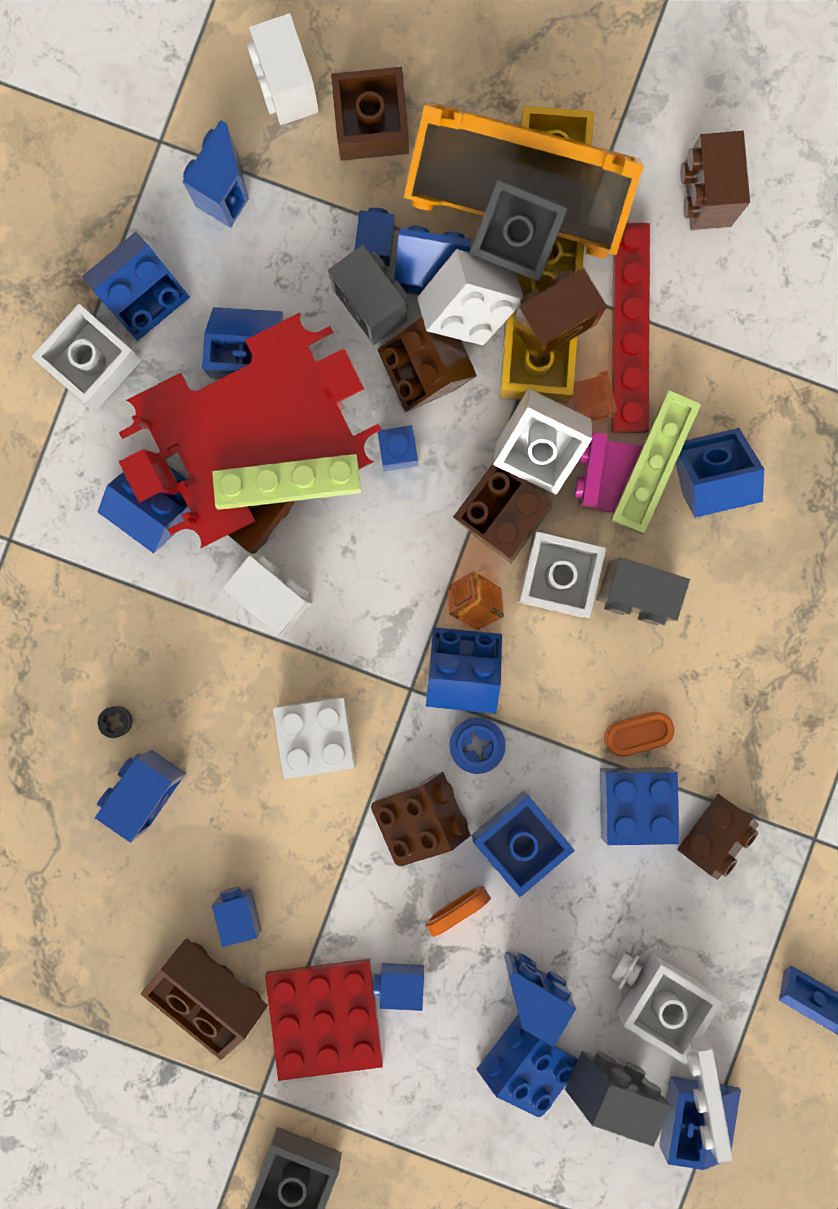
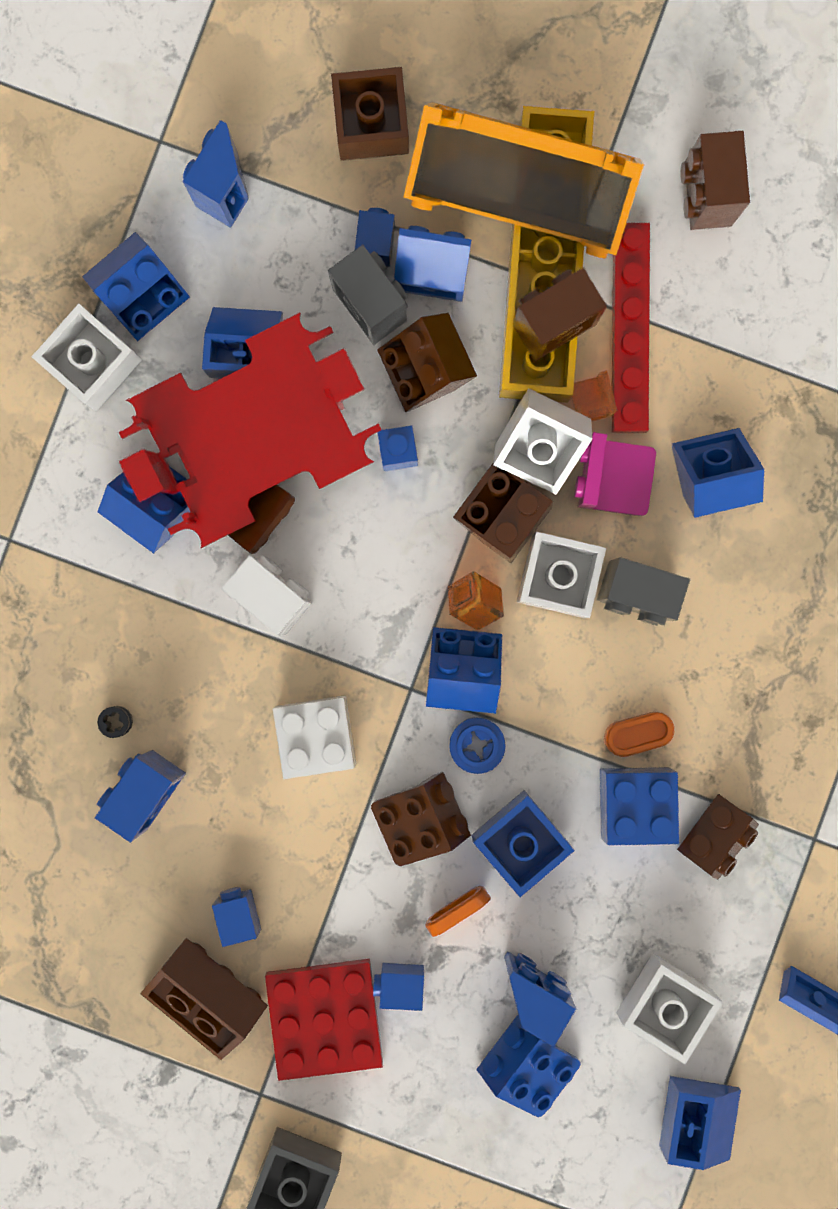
(282, 69): white brick -> none
(286, 482): yellowish green plate -> none
(469, 298): white brick -> none
(519, 229): dark grey brick -> none
(618, 1097): dark grey brick -> none
(626, 970): white plate -> none
(655, 462): yellowish green plate -> none
(709, 1099): white plate -> none

